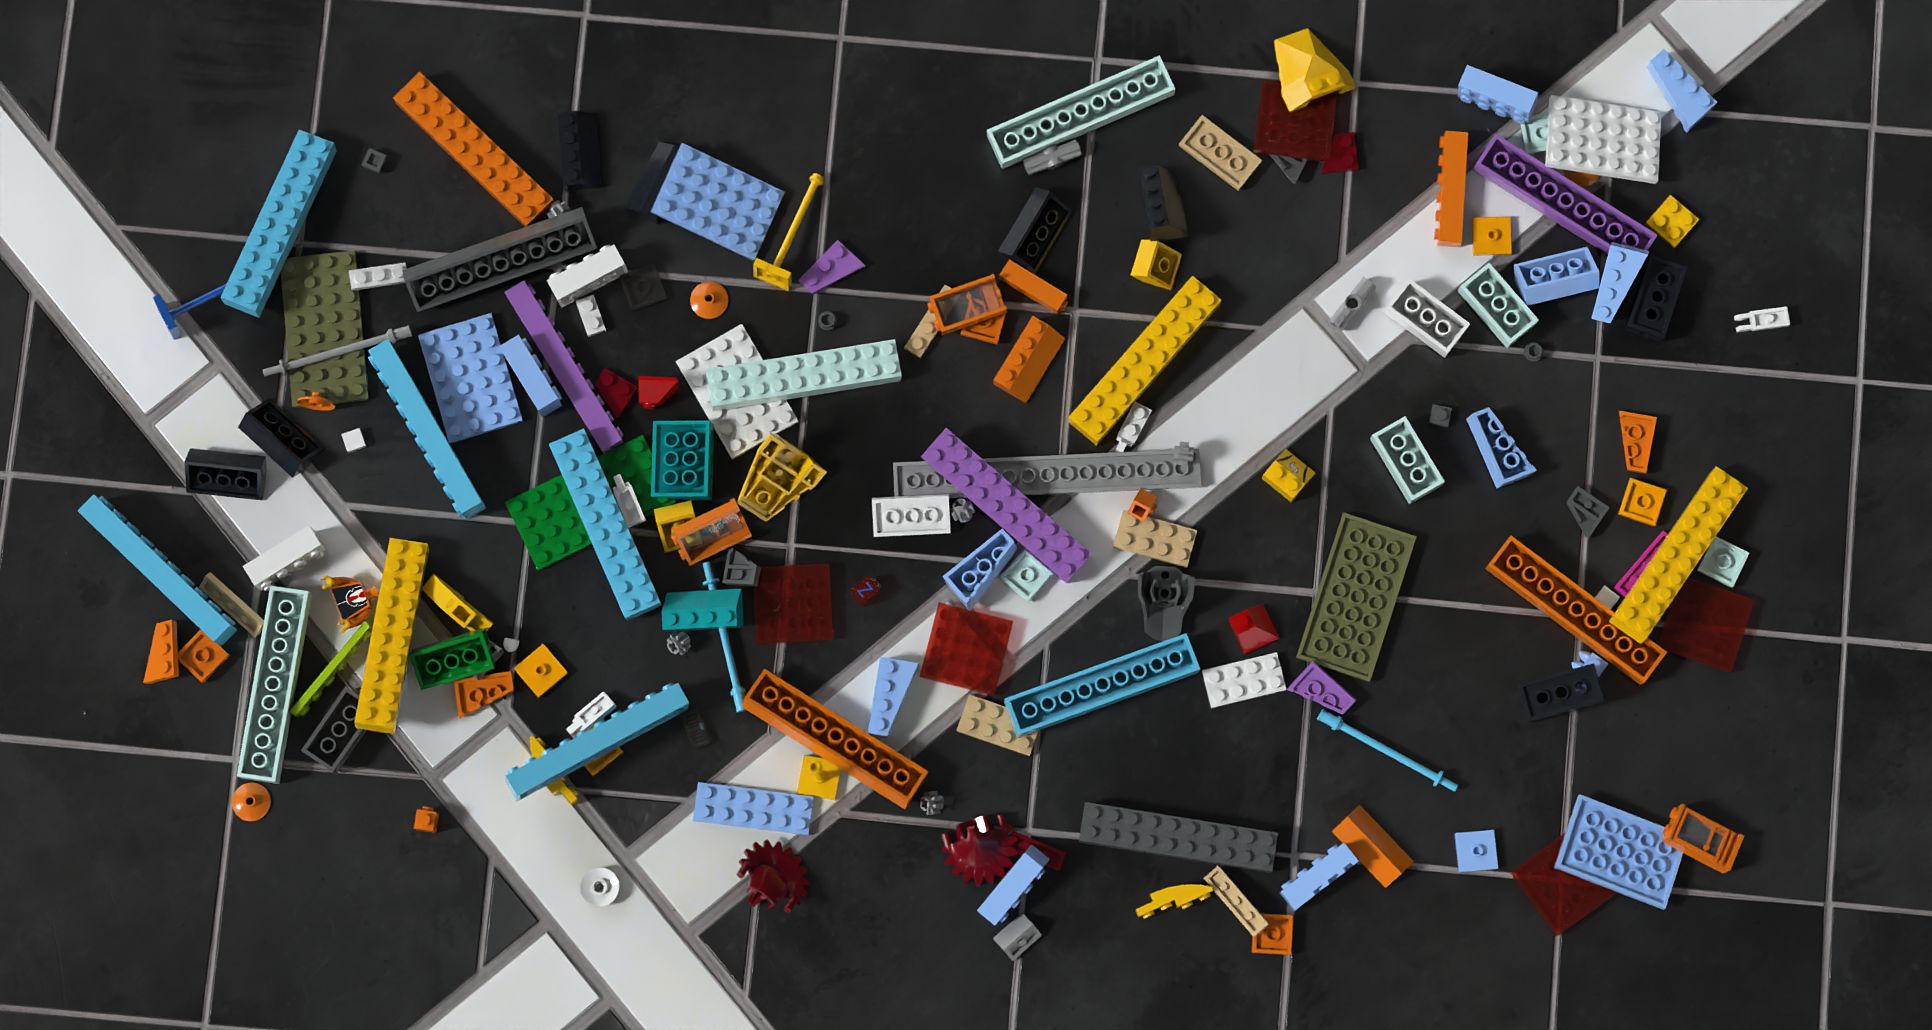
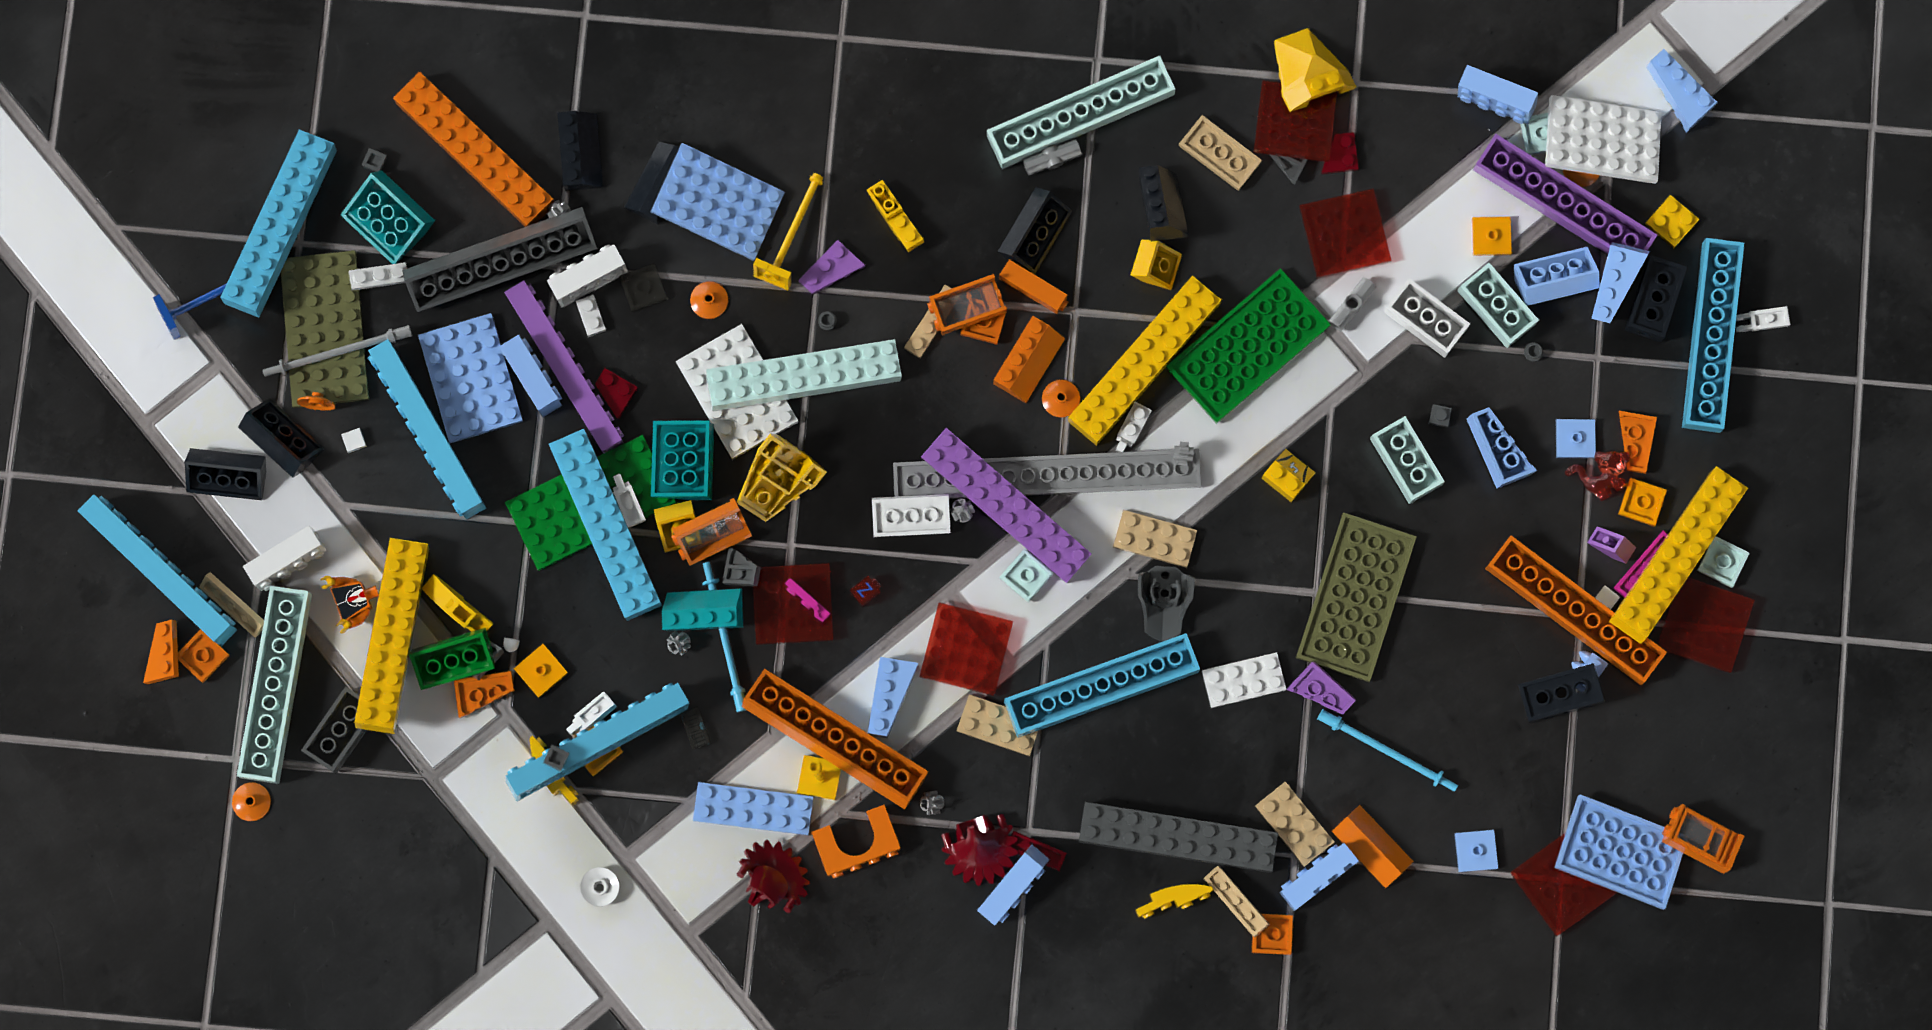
(337, 664): lime plate -> none
(387, 217): none -> teal slope
(426, 820): orange brick -> none
(556, 758): none -> dark grey plate
(656, 390): red slope -> none
(808, 601): none -> dark pink hinge
(884, 844): none -> orange arch
(895, 216): none -> yellow slope
(980, 568): light blue wedge -> none
(1017, 936): light grey panel -> none
(1058, 407): none -> orange dish
(1143, 505): orange brick -> none
(1248, 346): none -> green plate
(1253, 628): red slope -> none
(1294, 824): none -> tan plate
(1345, 233): none -> clear red plate
(1451, 188): orange brick -> none
(1575, 438): none -> light blue plate
(1586, 510): dark grey wing -> none
(1611, 466): none -> clear red animal
(1612, 544): none -> medium lavender slope
(1713, 335): none -> medium azure brick

